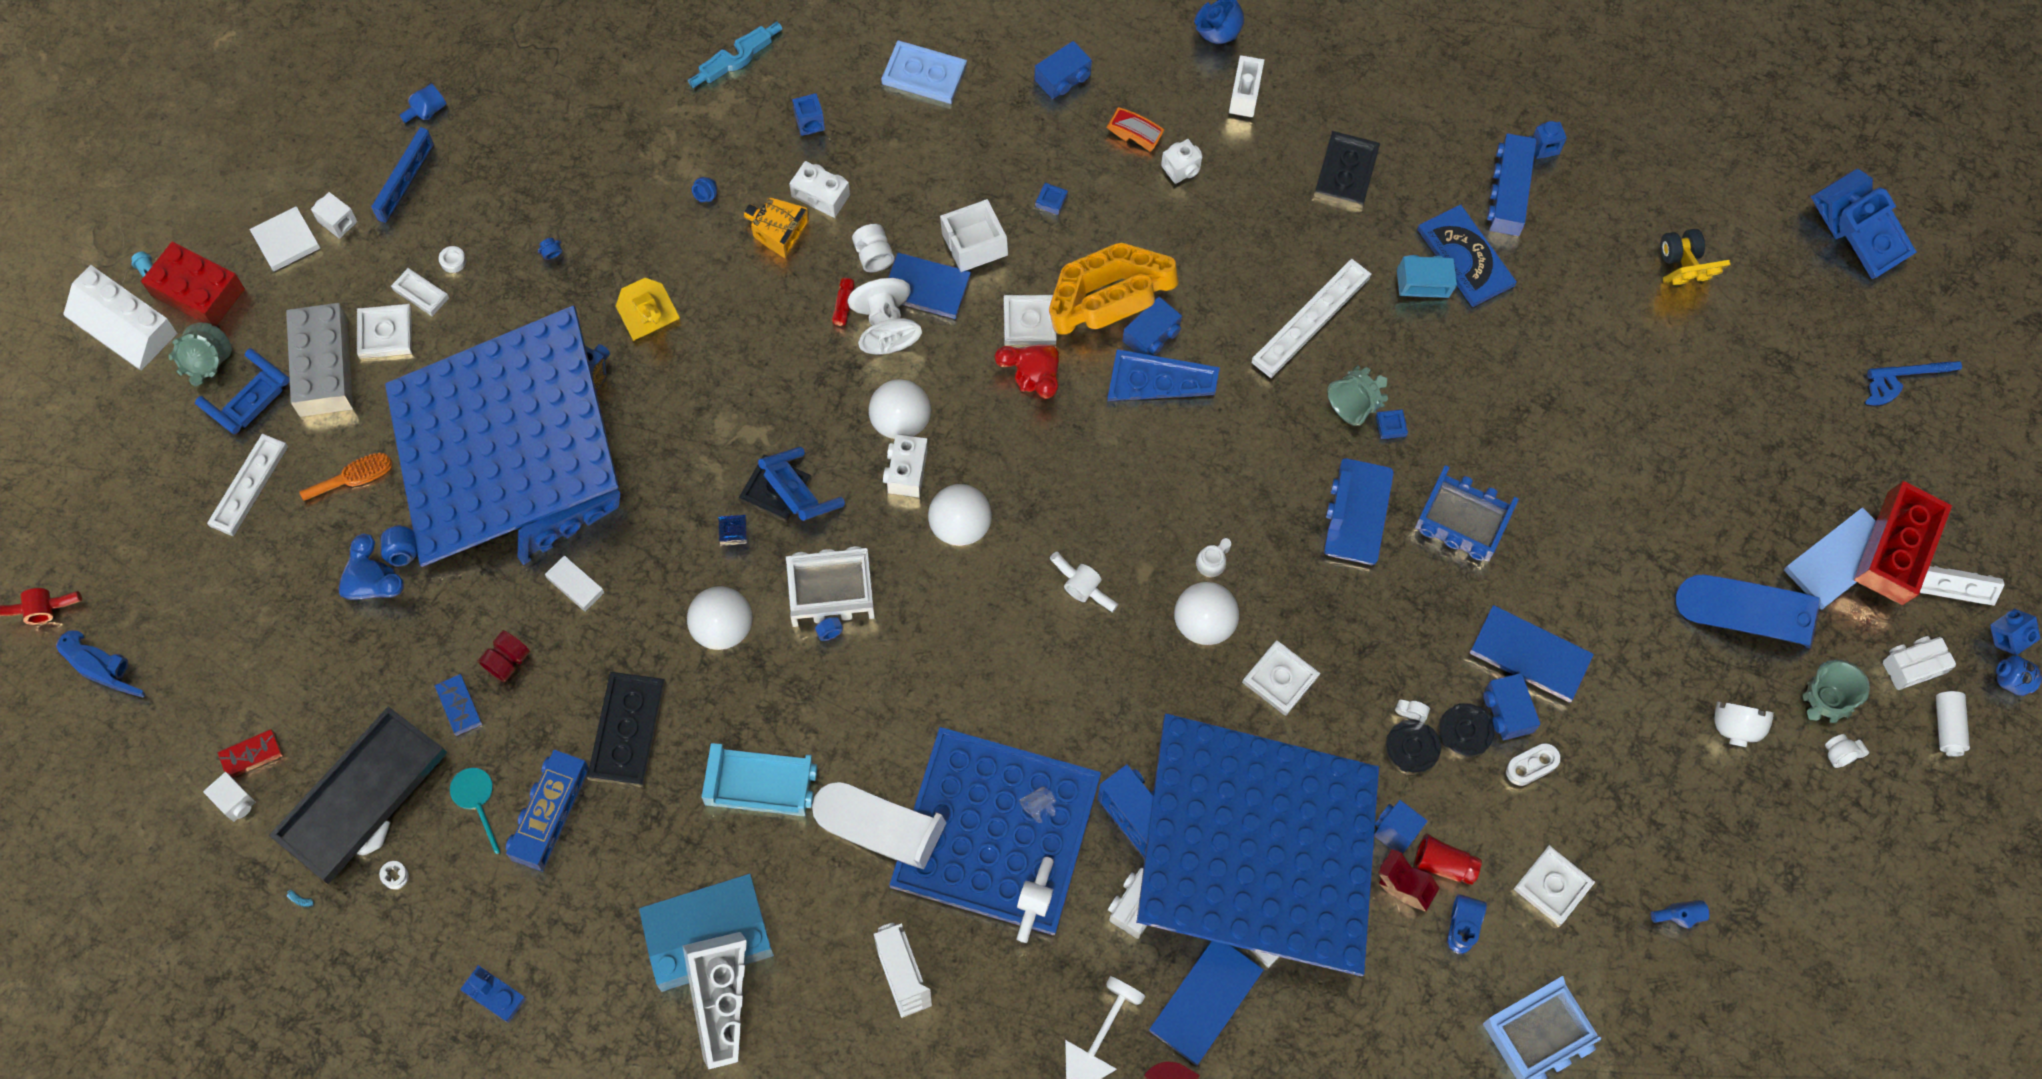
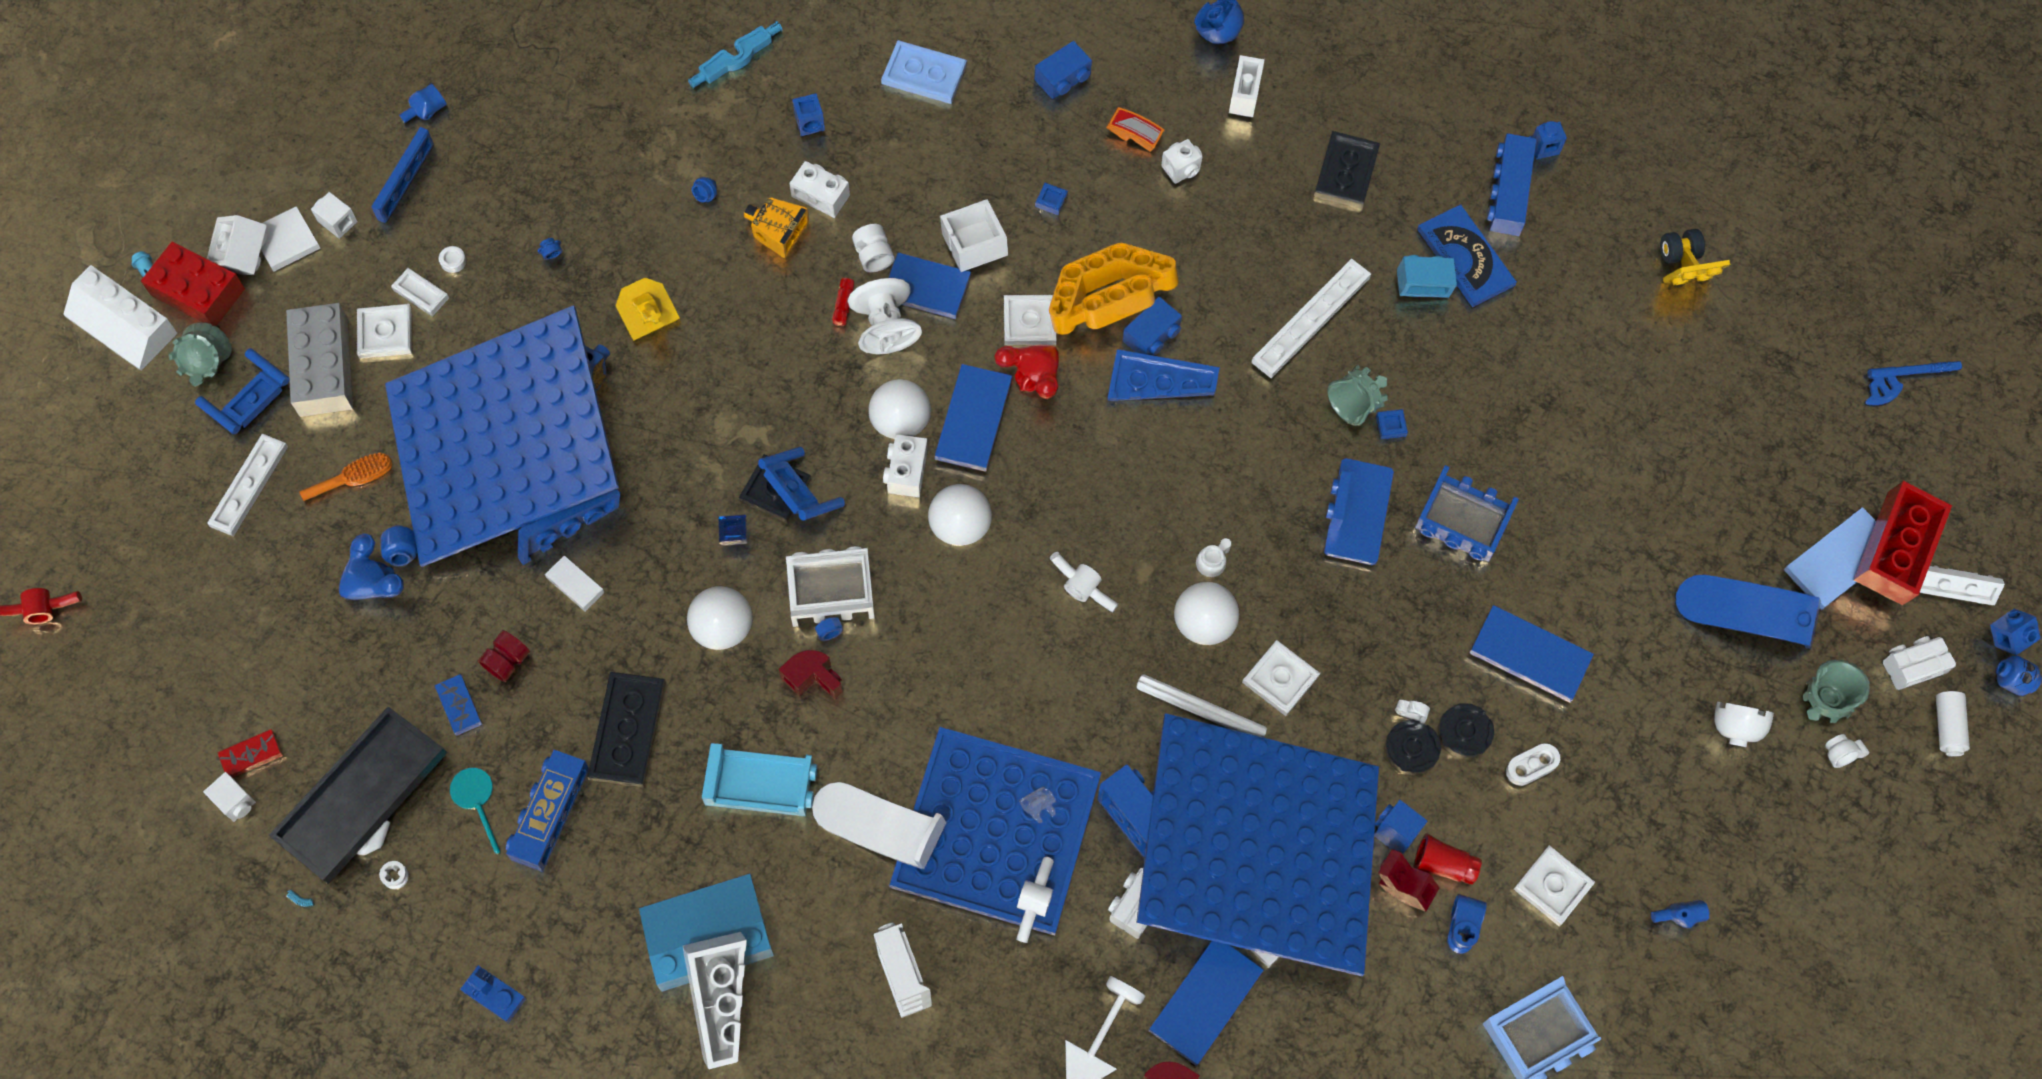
(95, 663): blue animal -> none
(237, 244): none -> white slope
(810, 667): none -> dark red brick
(973, 417): none -> blue tile
(1199, 706): none -> white axle
(1511, 707): blue brick -> none
(1866, 220): blue piece -> none

